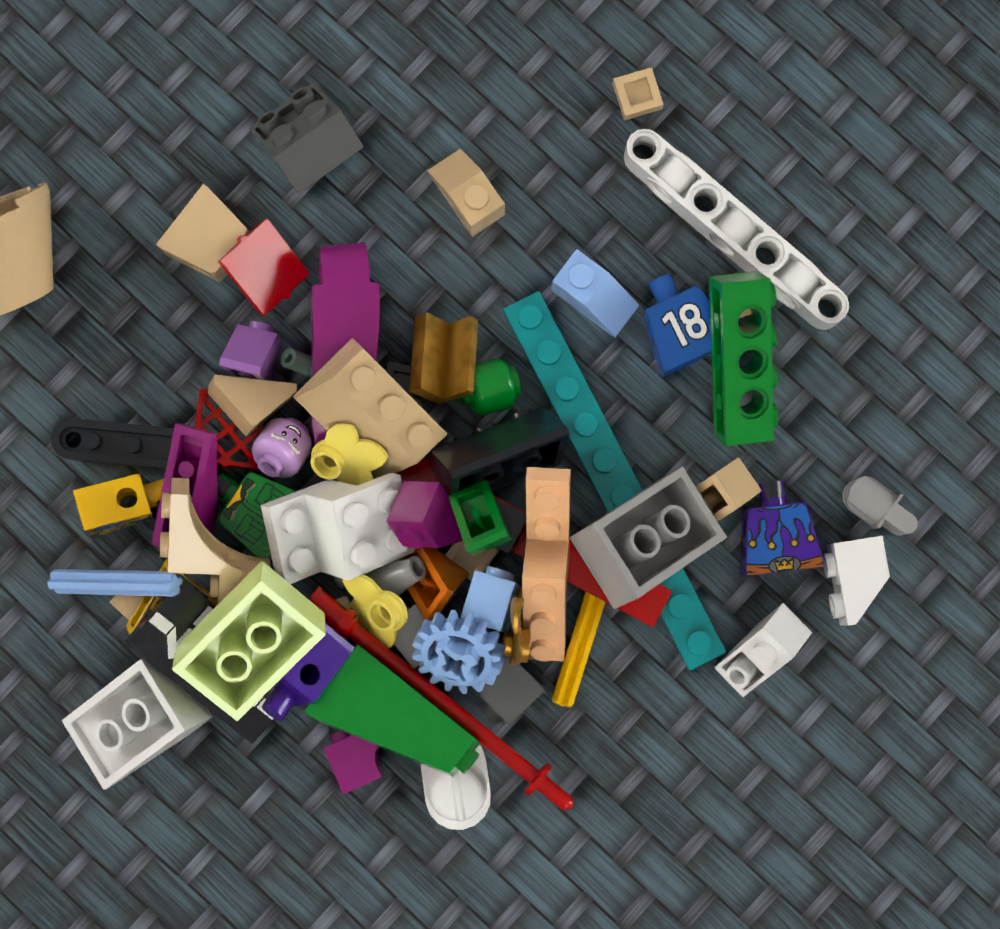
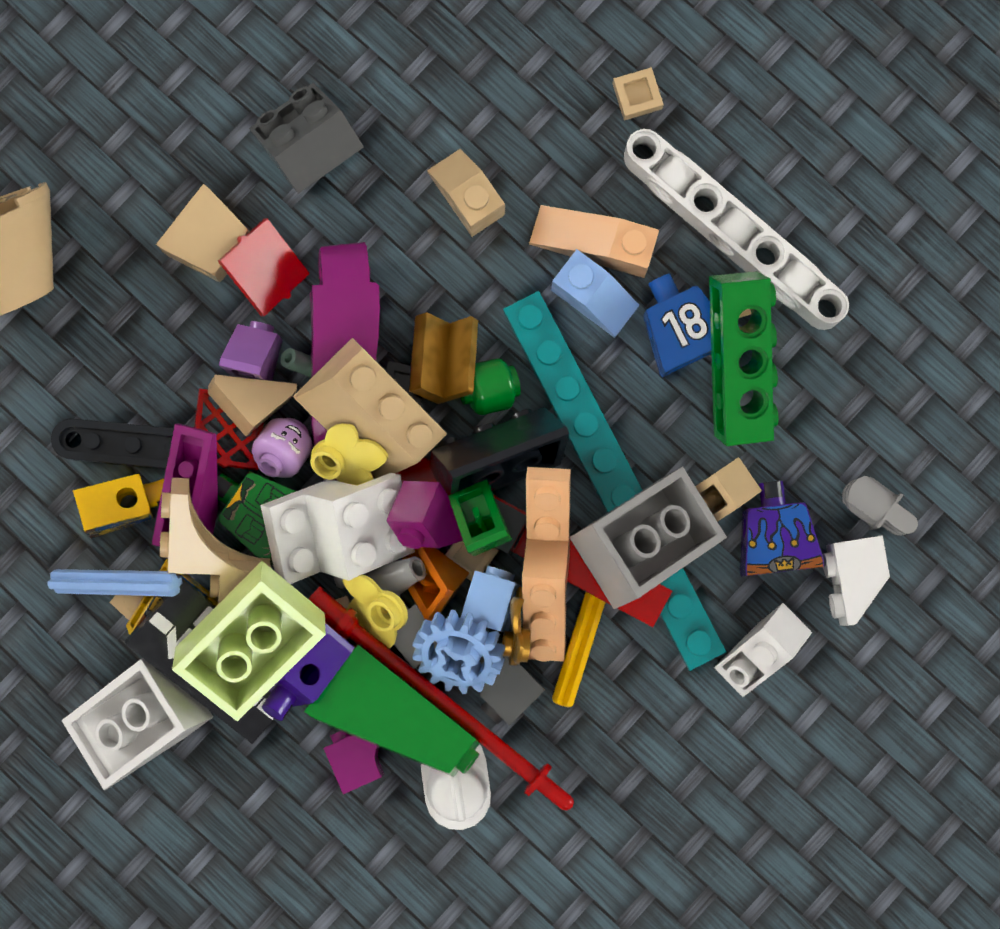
(601, 238): none -> light nougat slope

